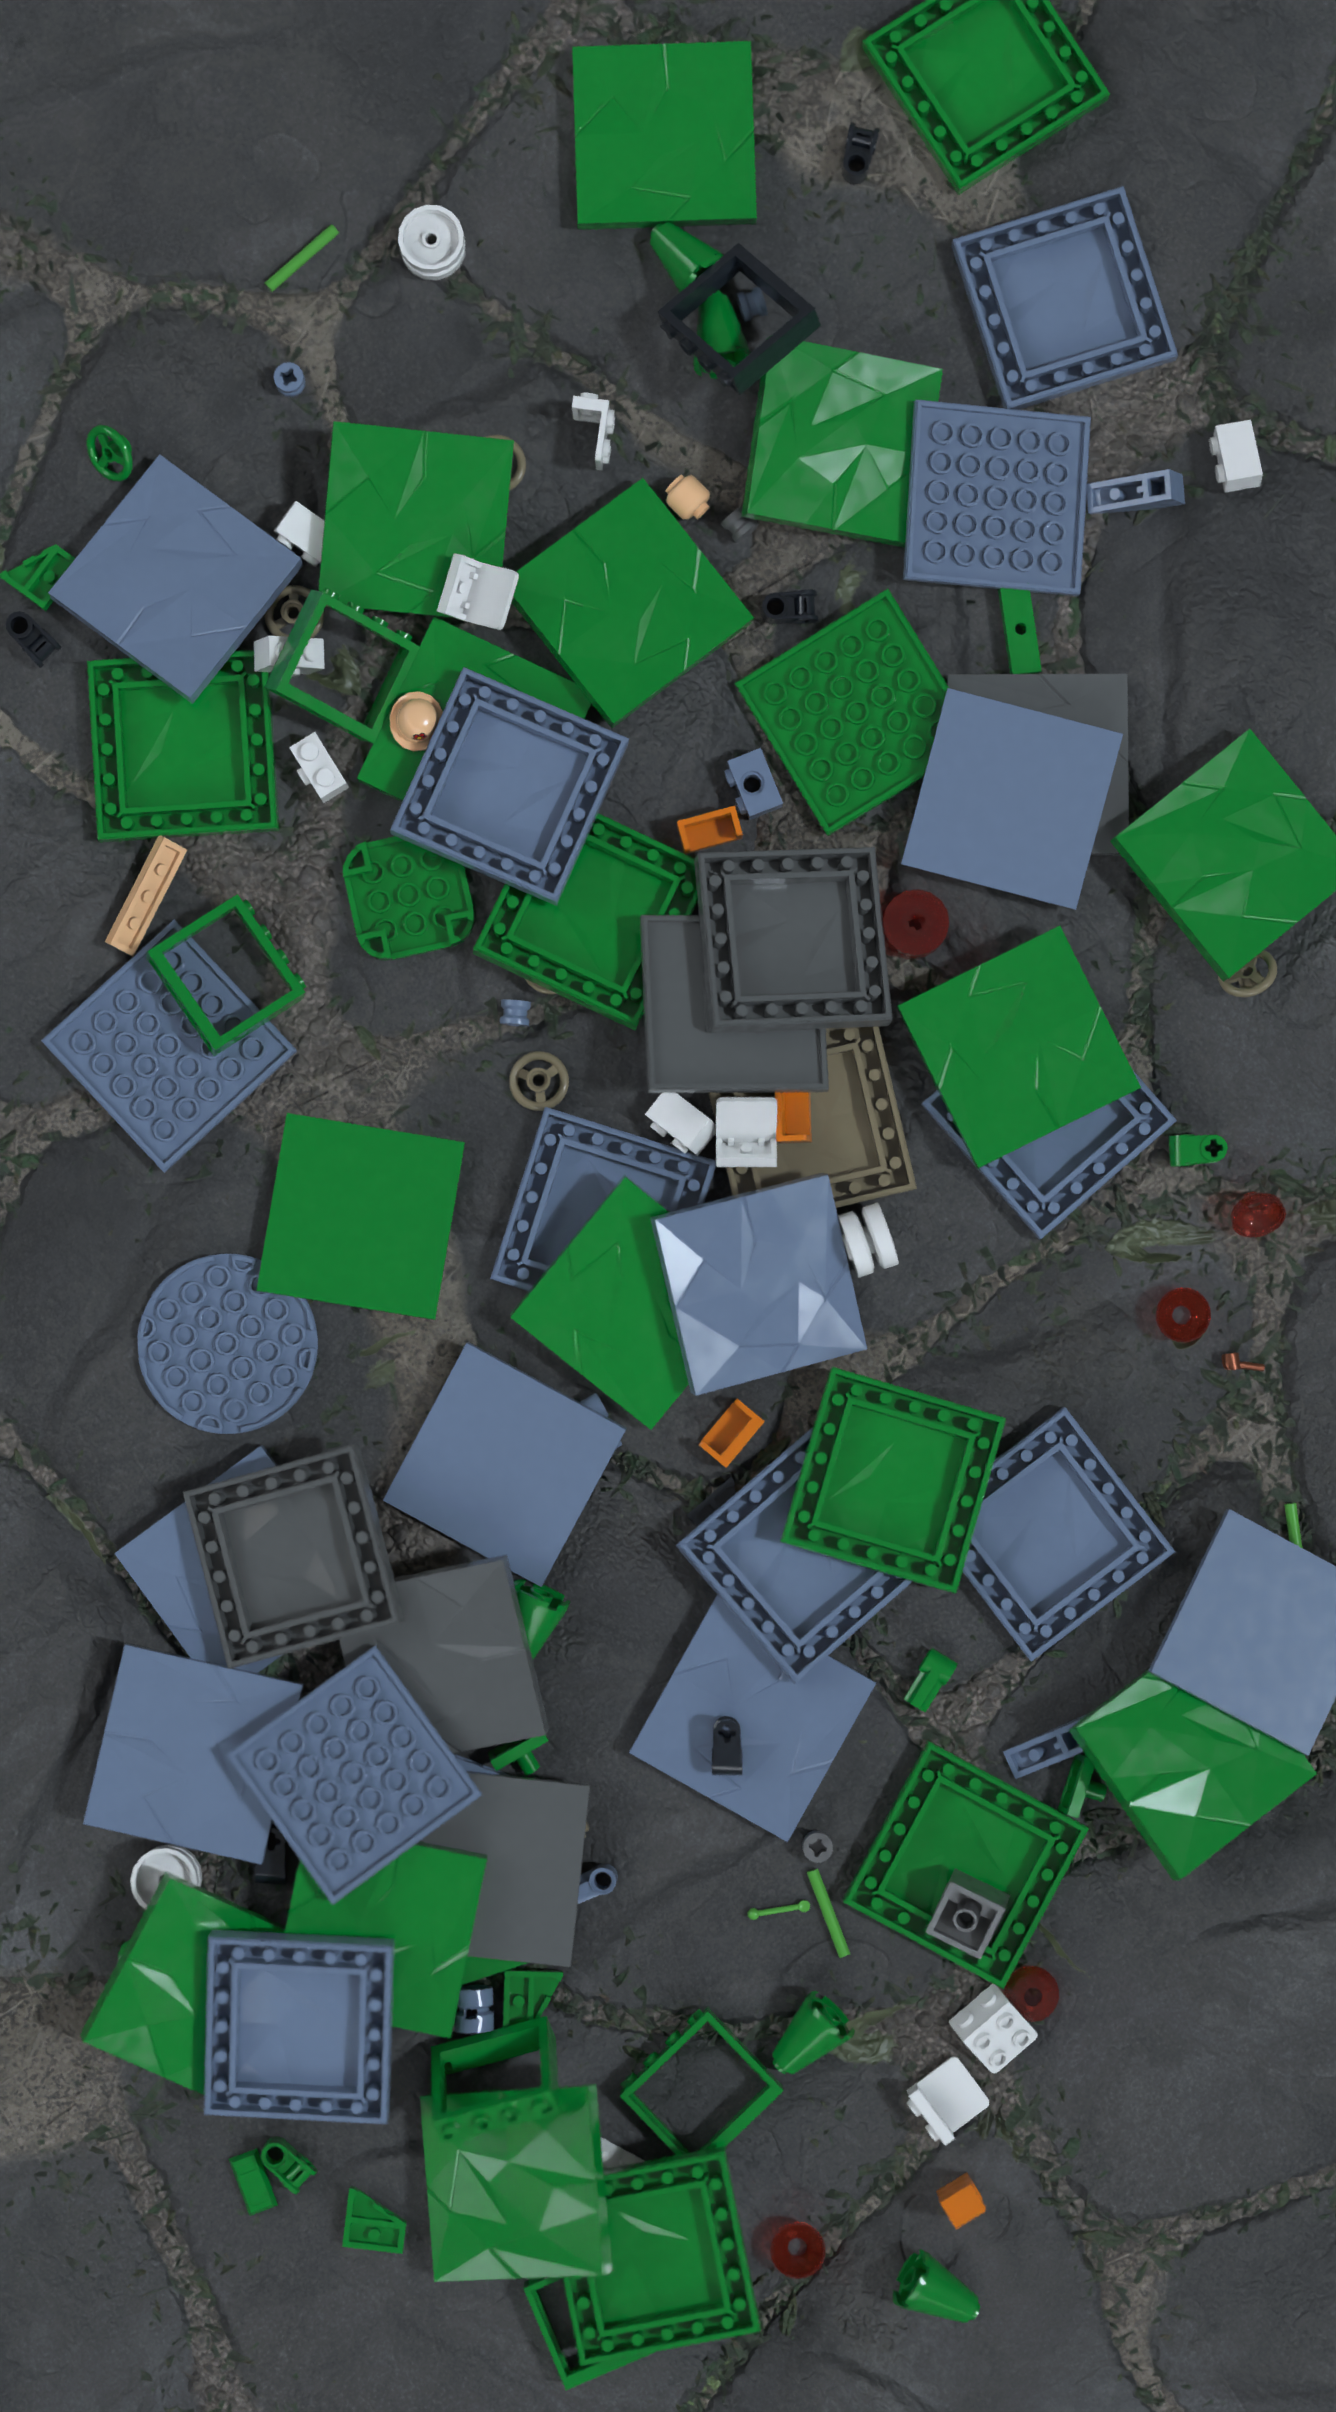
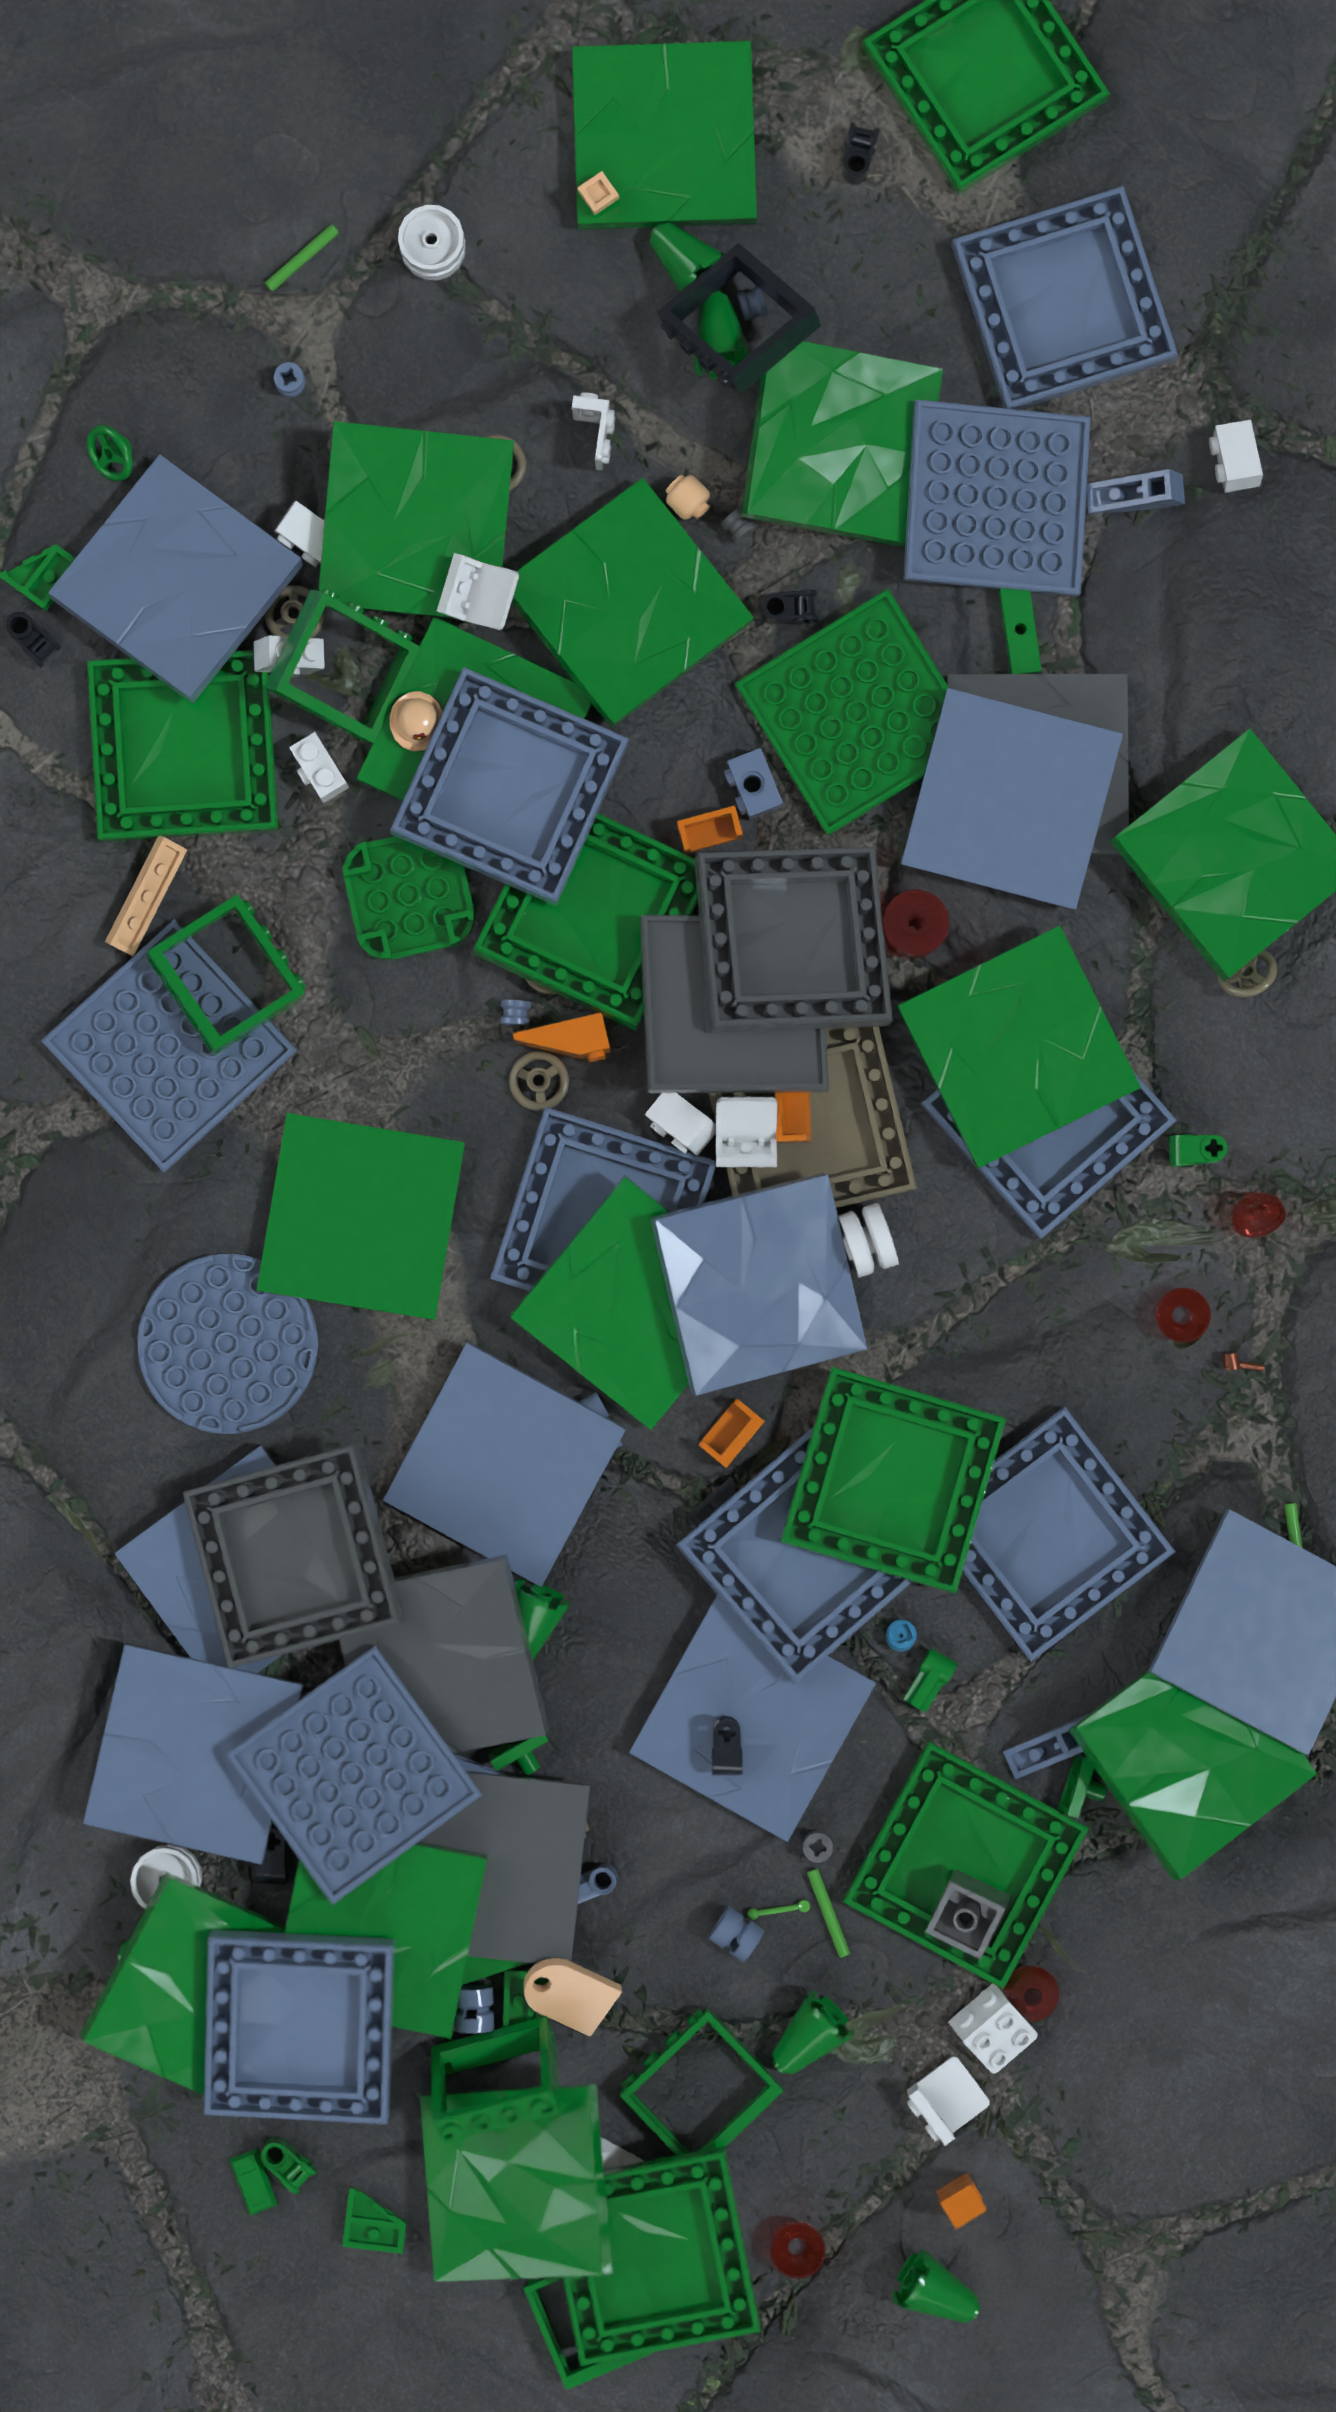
(571, 1995): none -> light nougat tile
(574, 1038): none -> orange slope
(598, 193): none -> light nougat plate
(736, 1934): none -> sand blue wheel
(900, 1635): none -> dark azure tile

